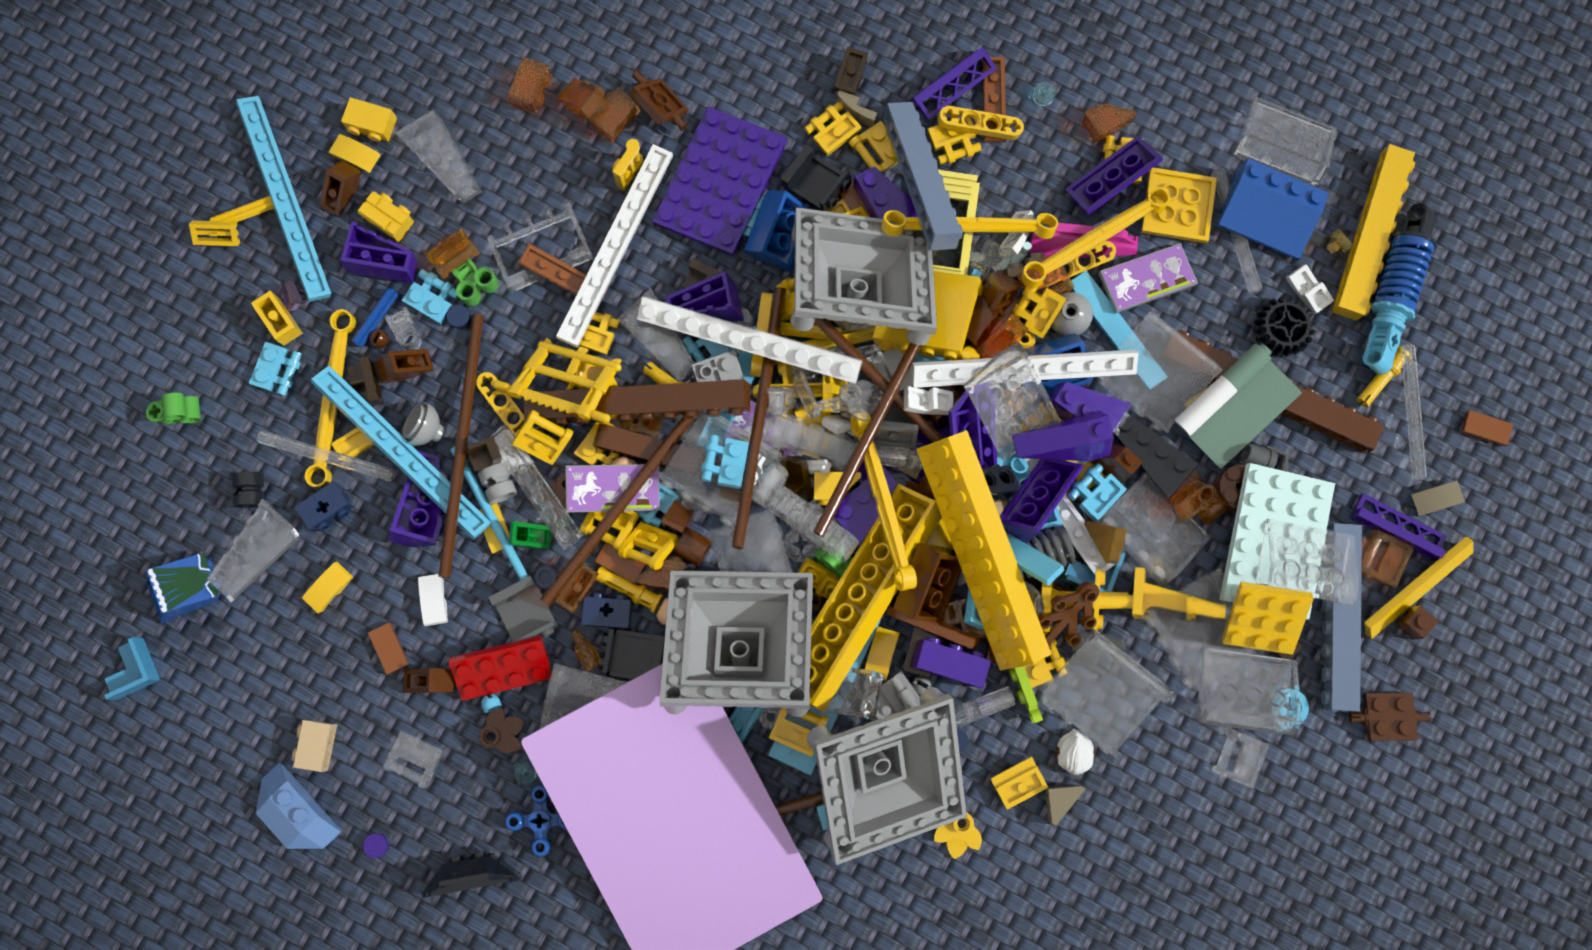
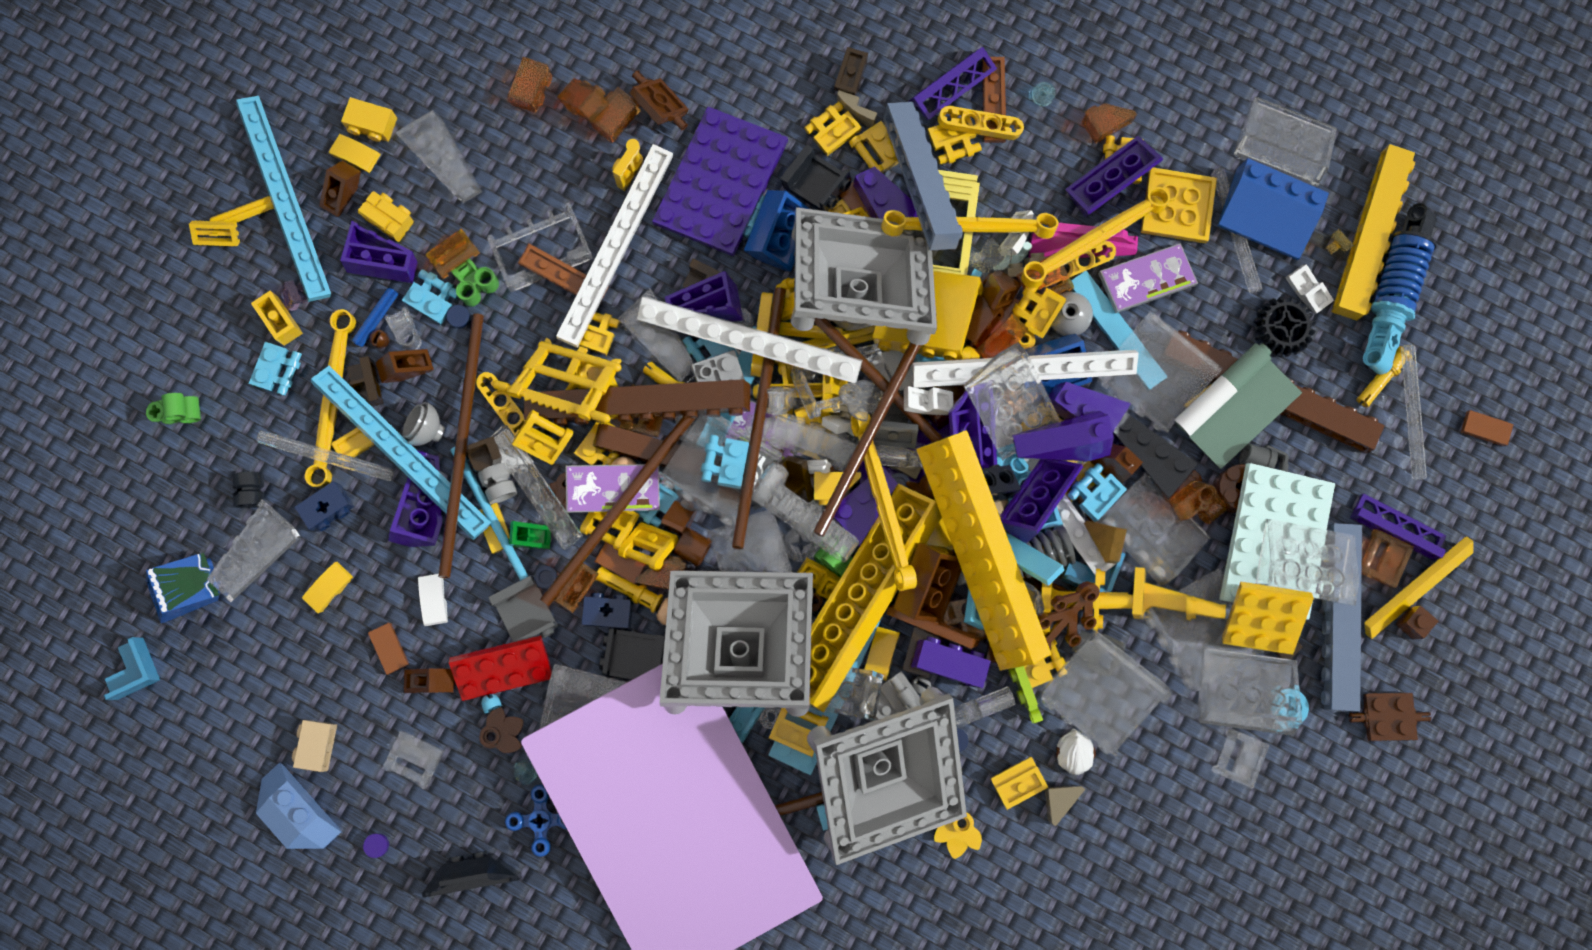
(585, 651): clear orange piece -> none
(1438, 498): dark tan slope -> none

